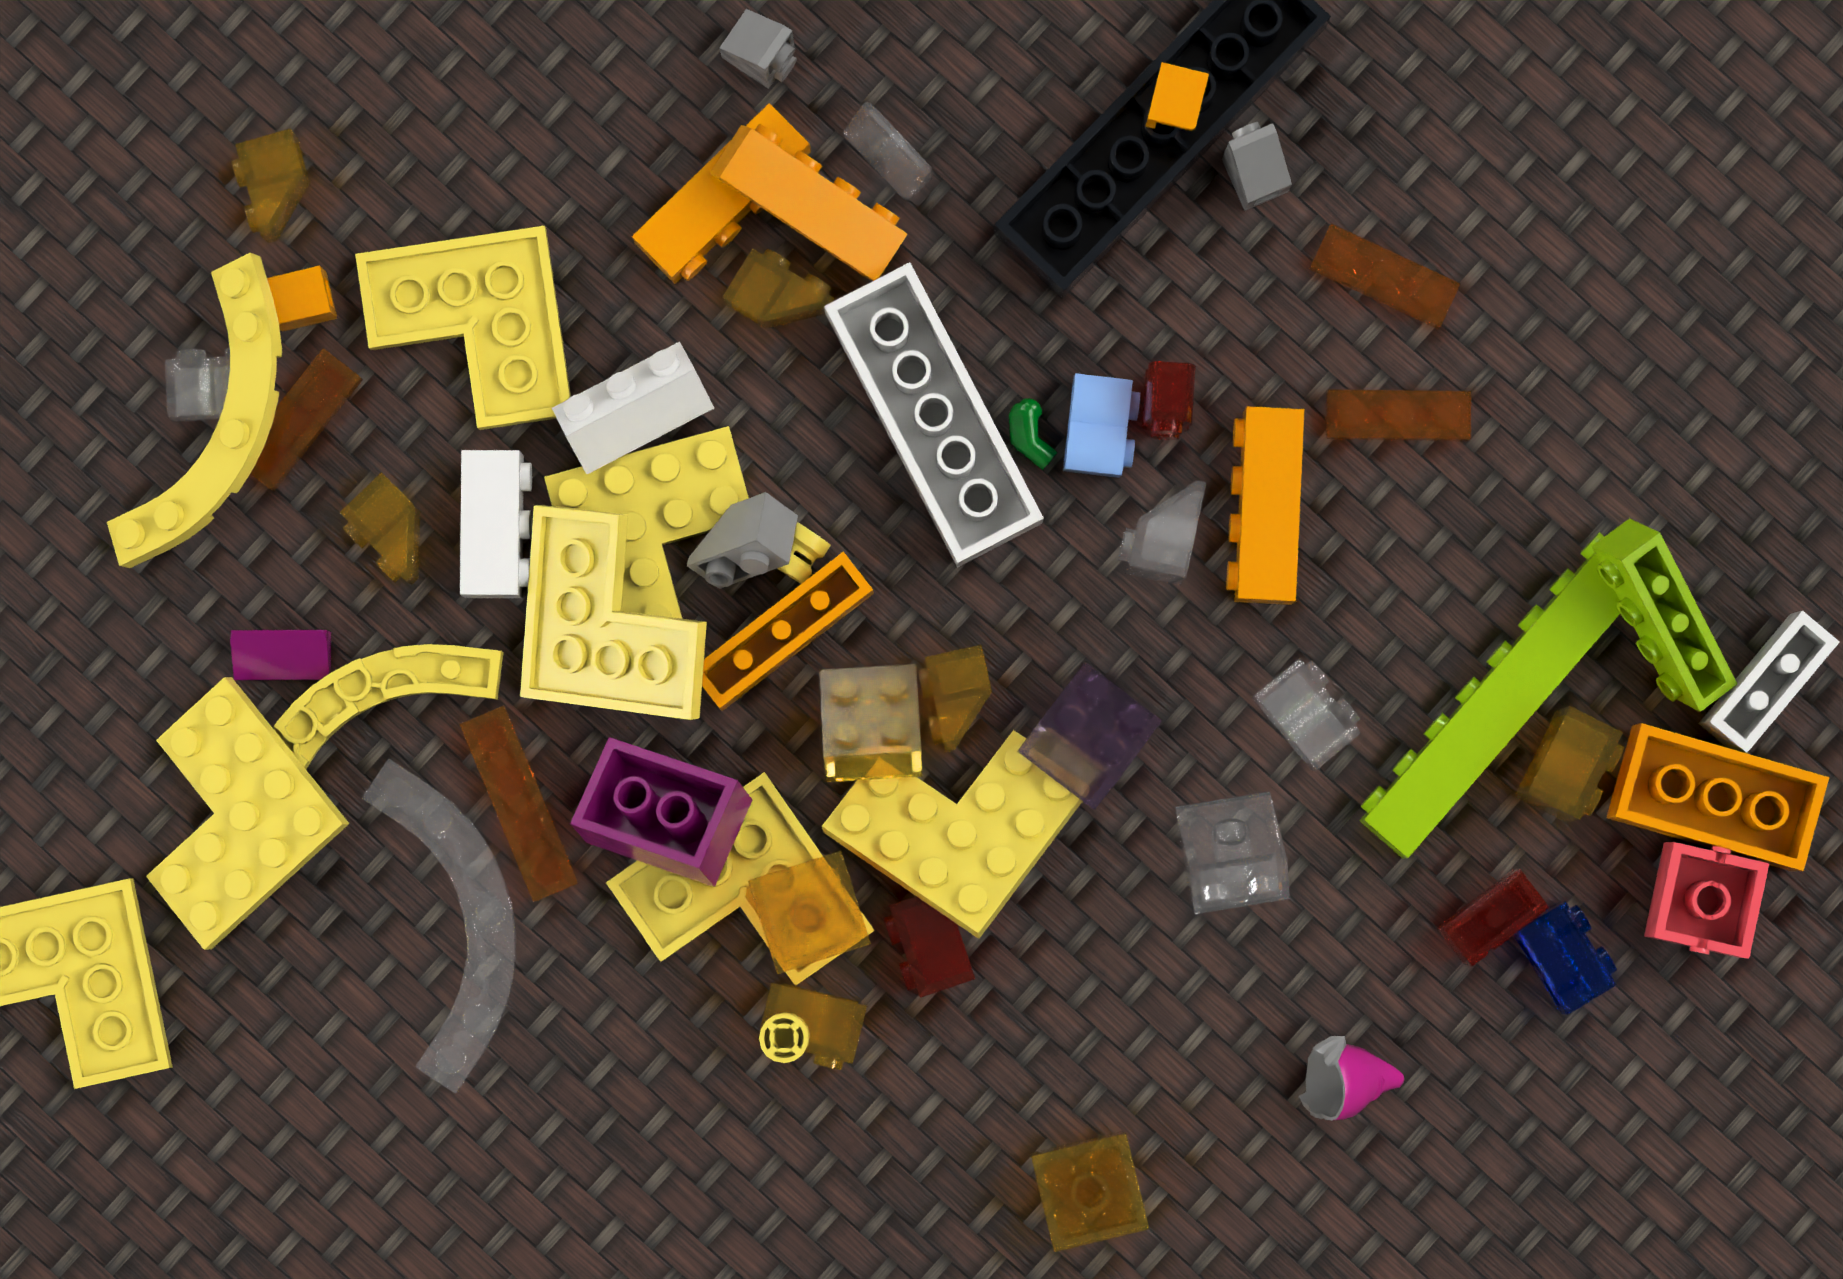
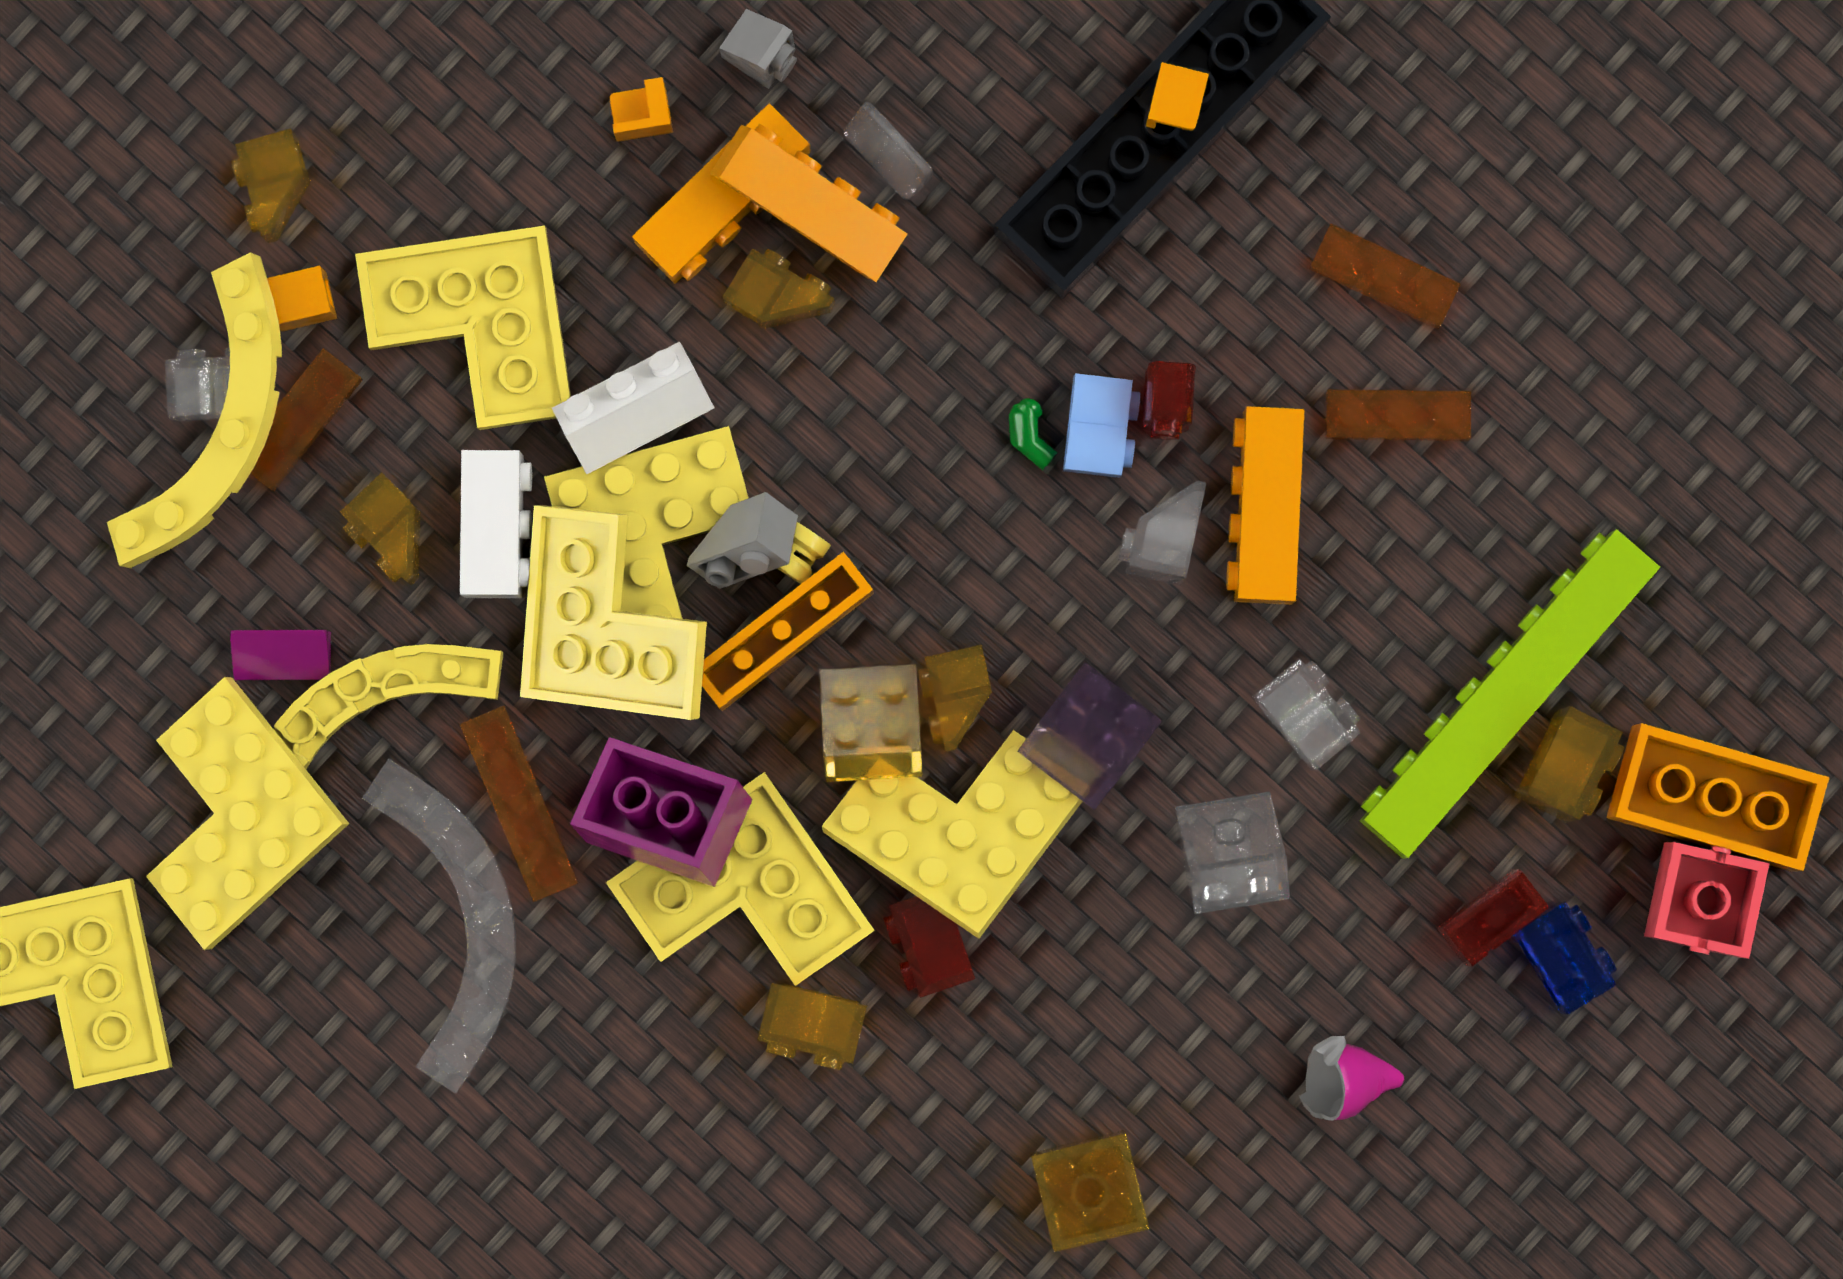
(641, 111): none -> light orange panel
(787, 1031): light yellow wheel -> none
(809, 912): clear yellow brick -> none
(933, 414): white brick -> none
(1256, 165): light grey slope -> none
(1664, 615): lime brick -> none
(1769, 682): white brick -> none

